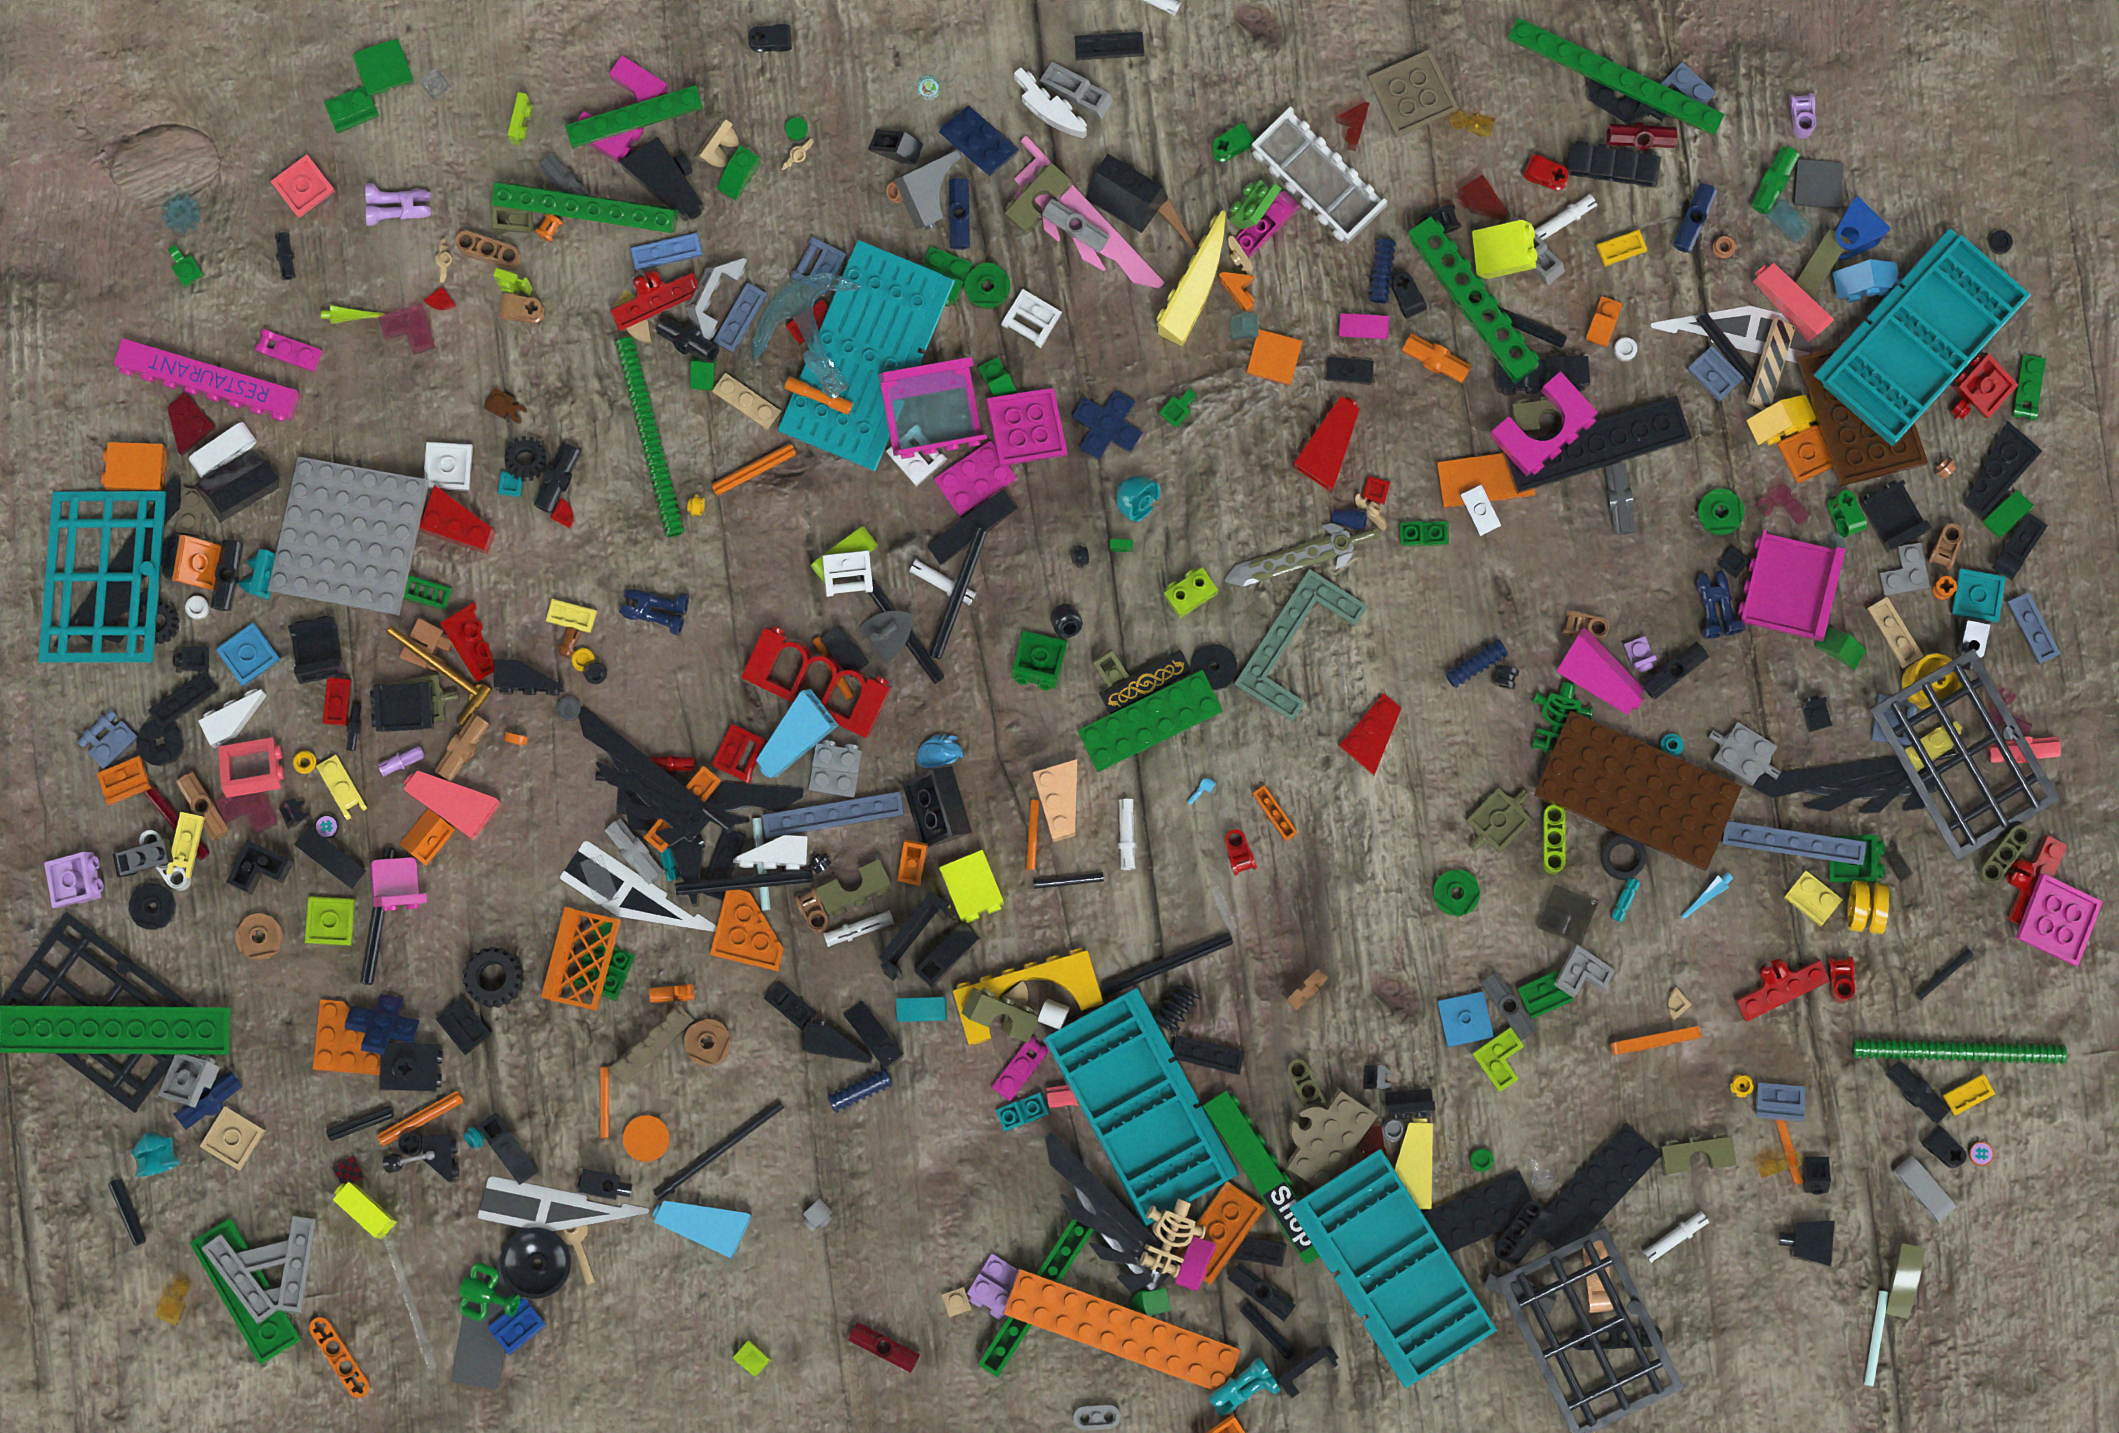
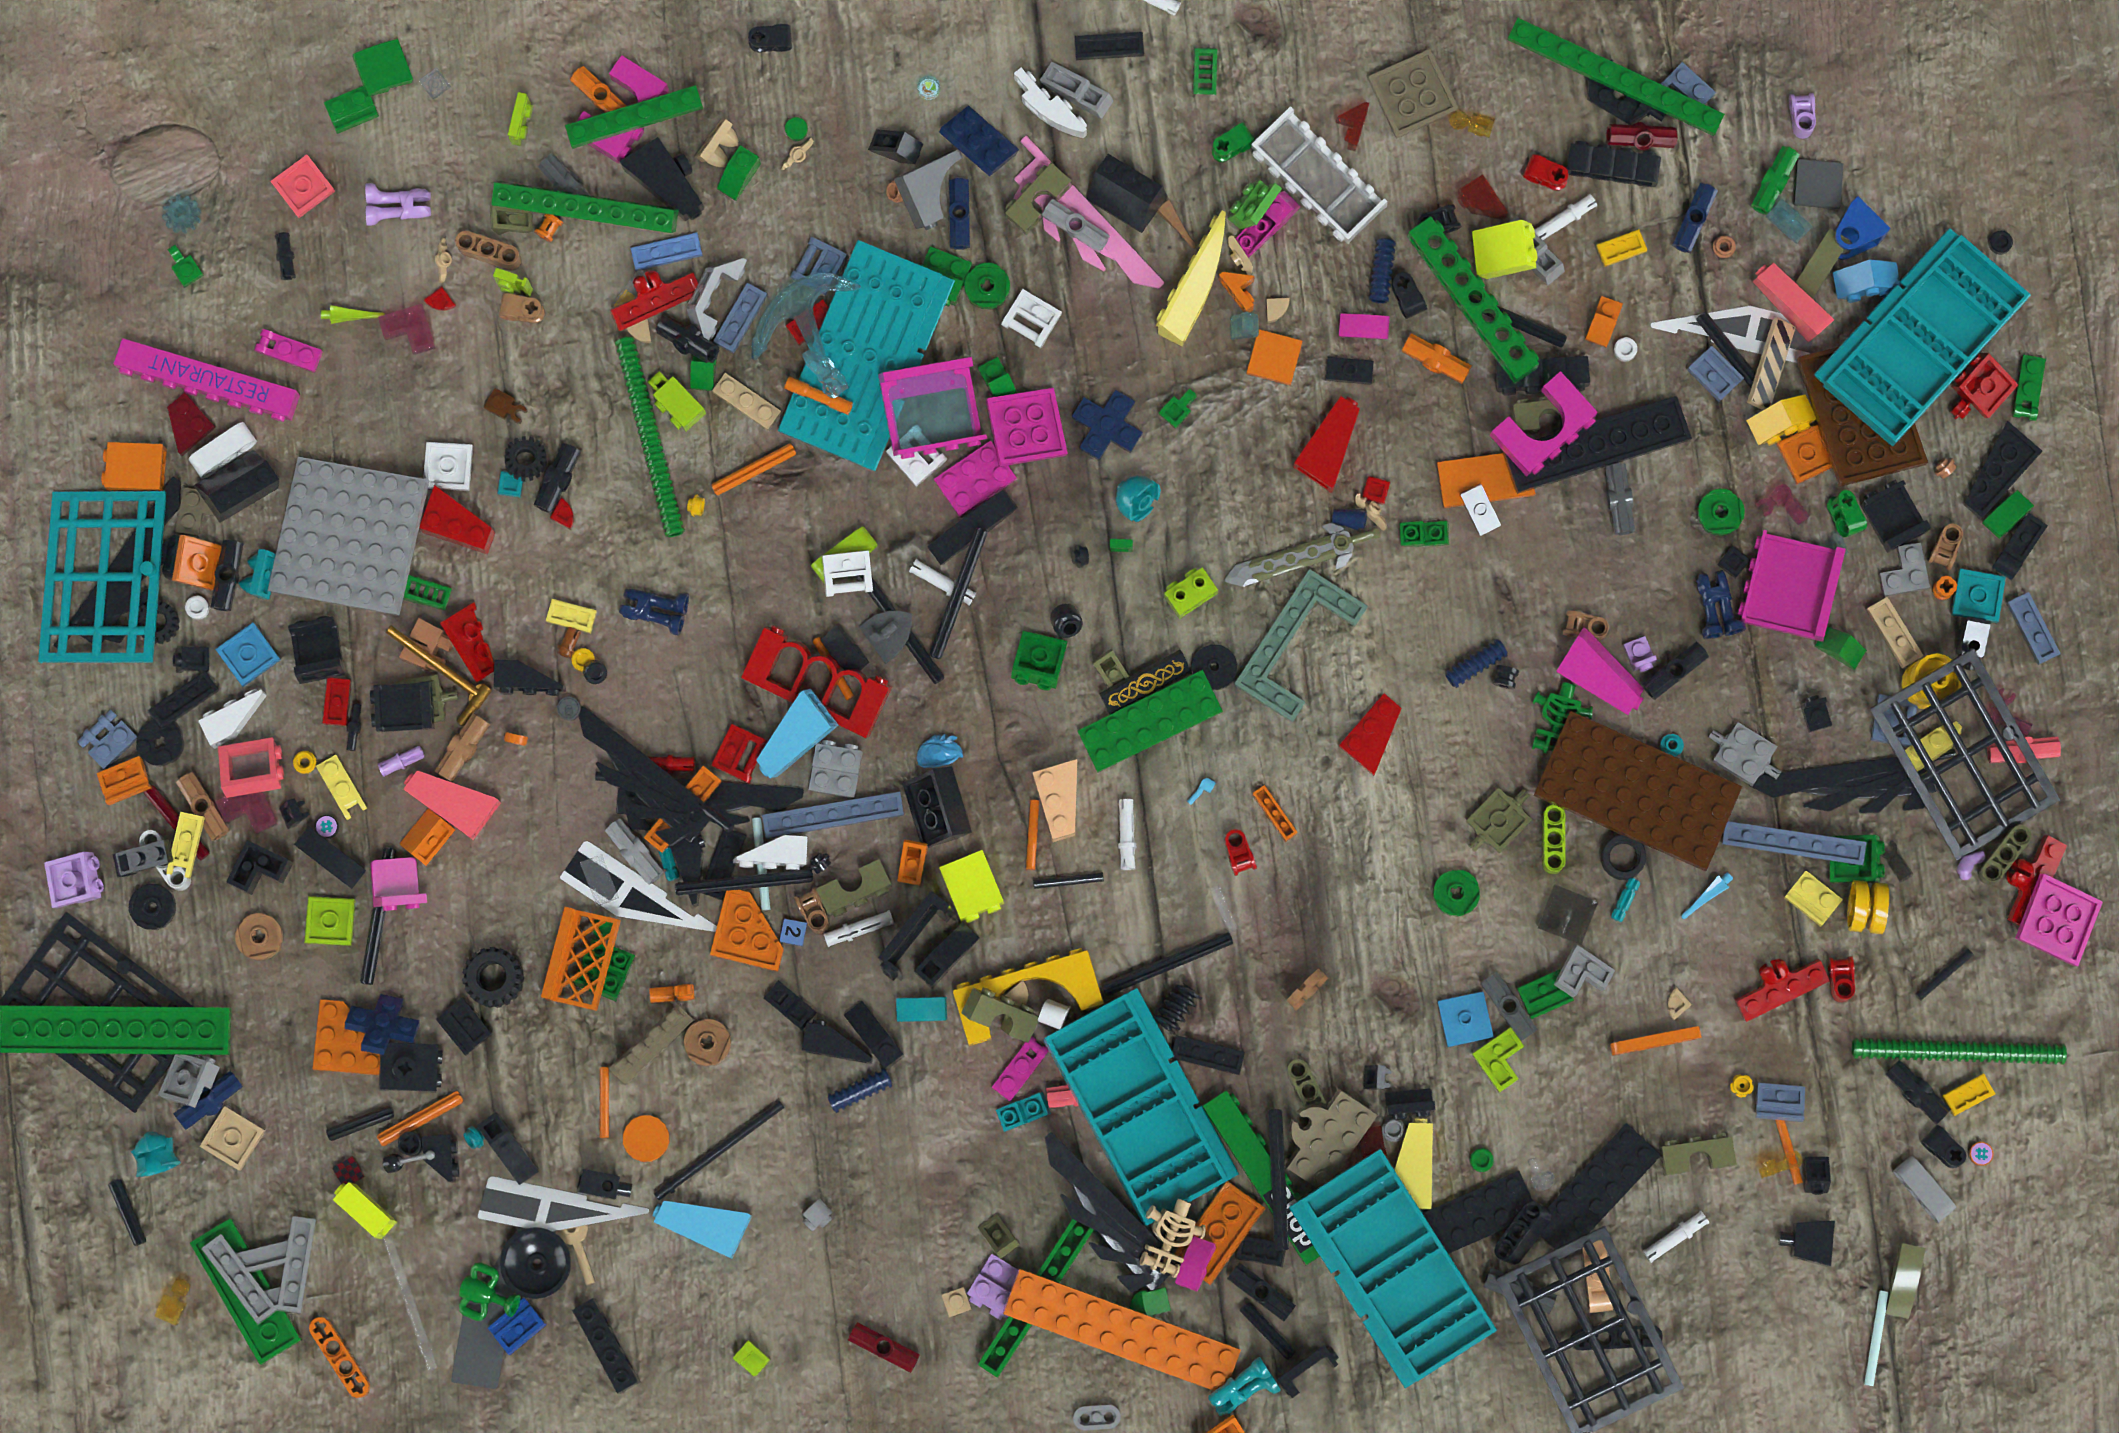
(591, 86): none -> orange piece
(606, 1346): none -> black brick
(676, 402): none -> lime brick
(793, 932): none -> medium blue tile
(998, 1236): none -> olive slope
(1205, 52): none -> green slope
(1276, 308): none -> tan tile
(1278, 1180): none -> black axle
(1967, 863): none -> lavender arm

